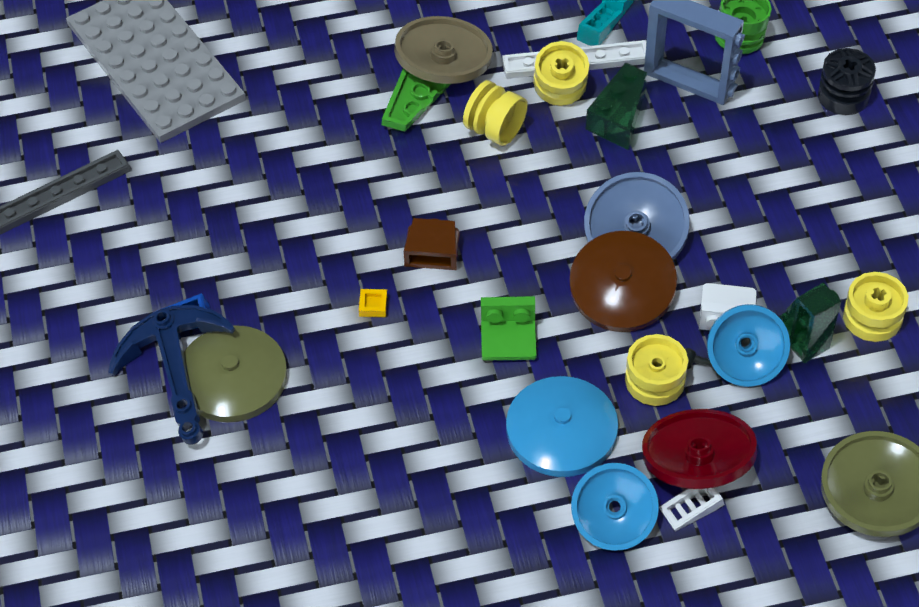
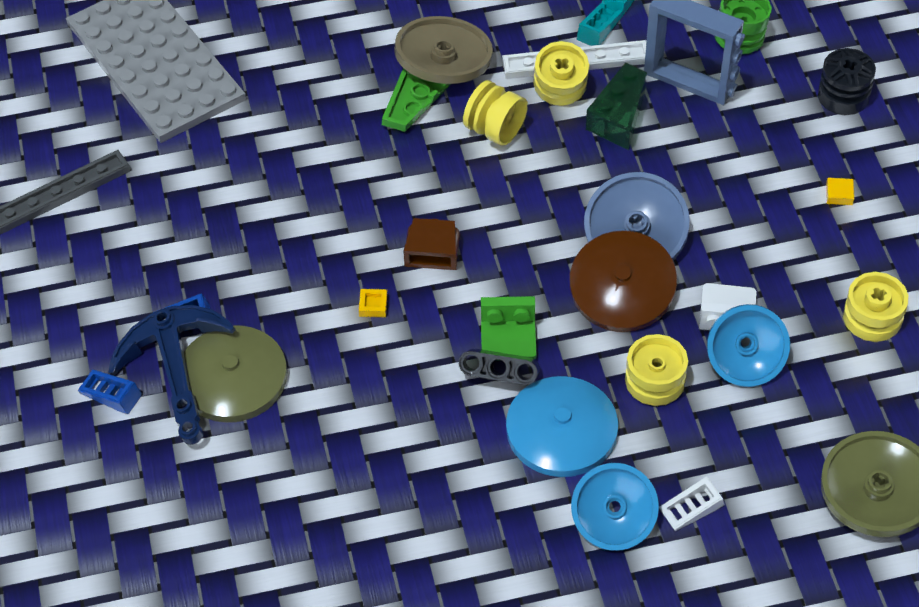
(123, 400): none -> blue slope
(486, 369): none -> black beam
(693, 358): pearl dark grey hand -> none
(699, 448): dark red dish -> none
(812, 321): clear green wedge -> none
(840, 191): none -> yellow tile

